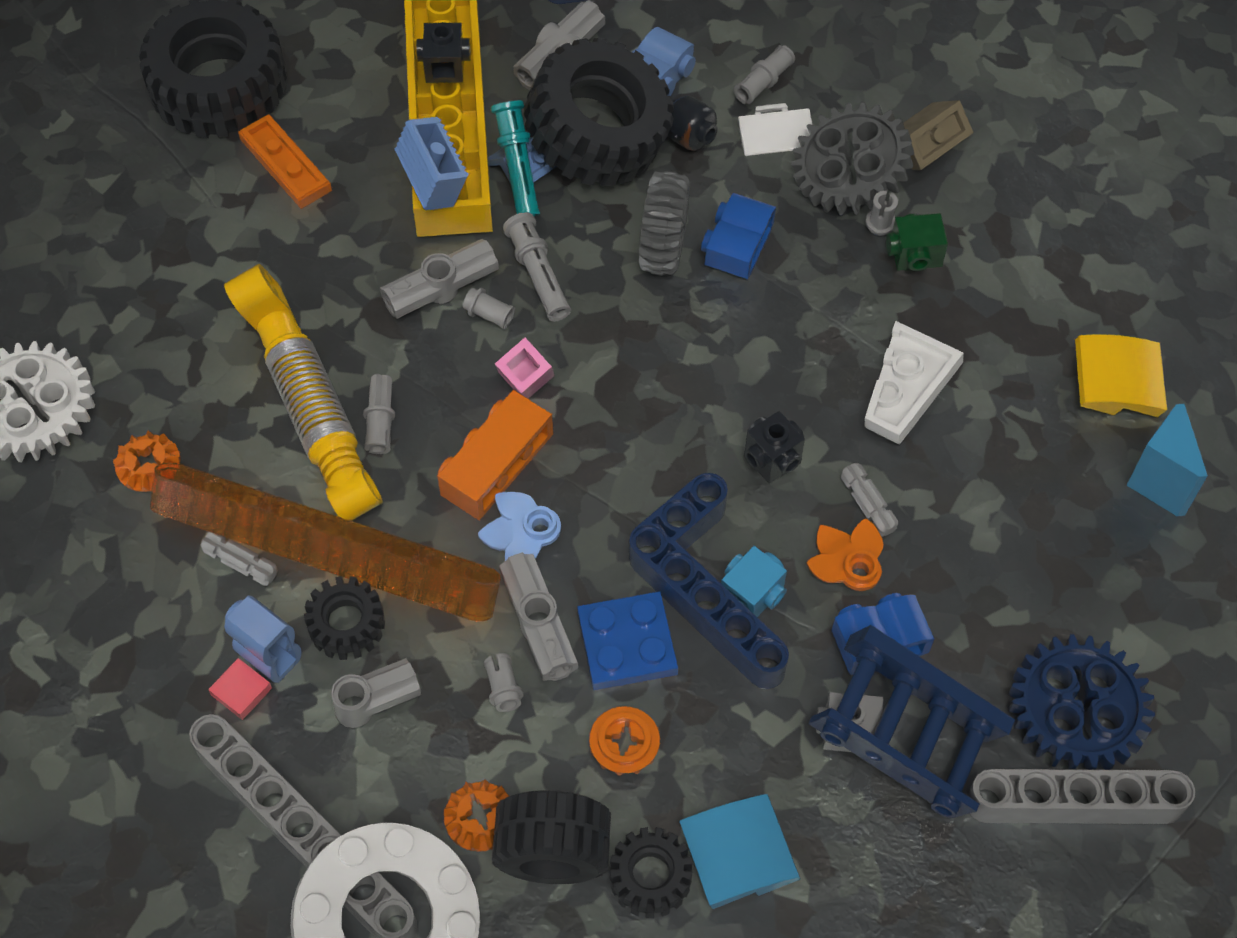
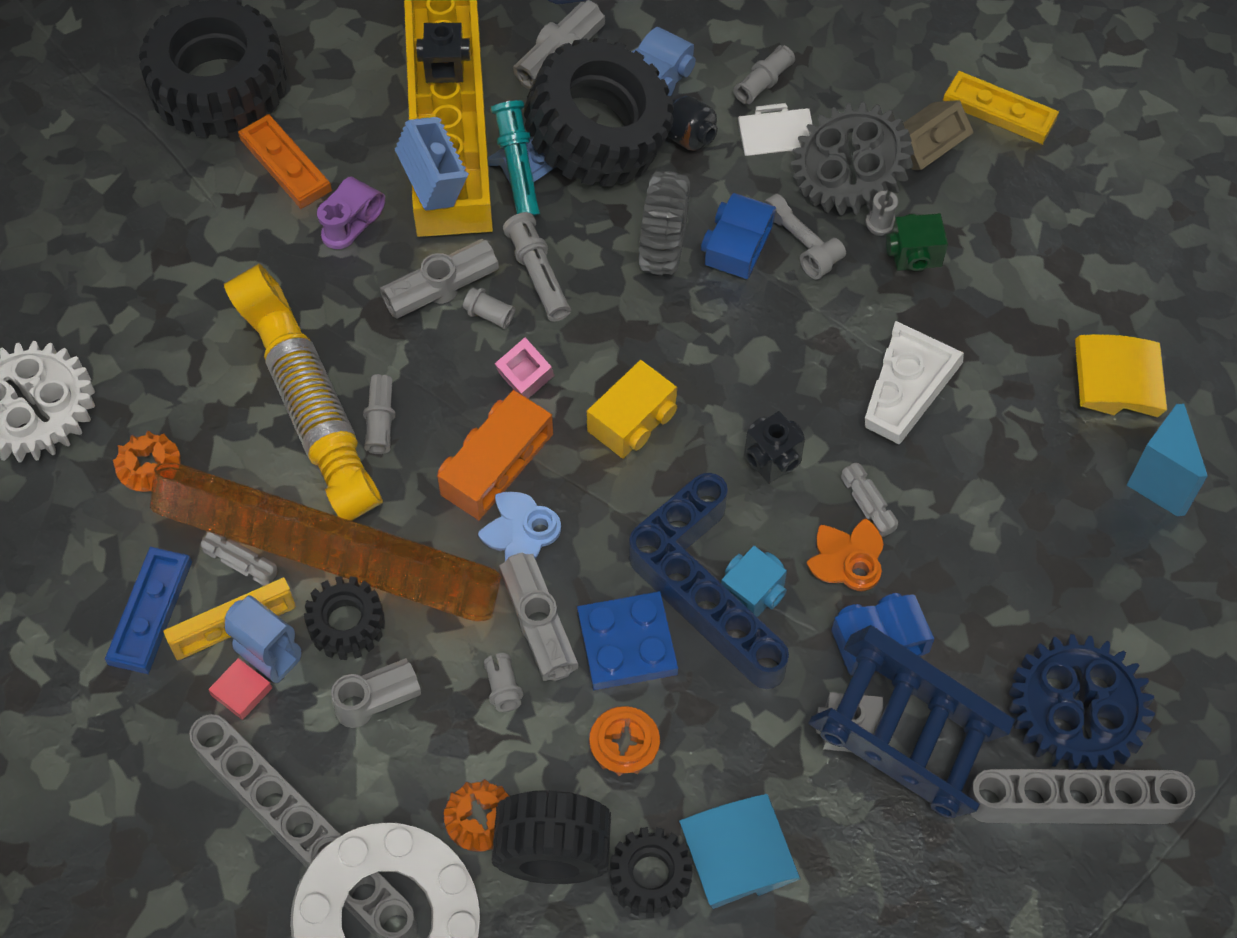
(148, 610): none -> blue tile
(209, 626): none -> yellow tile
(349, 212): none -> medium lavender piece
(632, 409): none -> yellow brick
(820, 254): none -> light grey brick
(1002, 107): none -> yellow tile

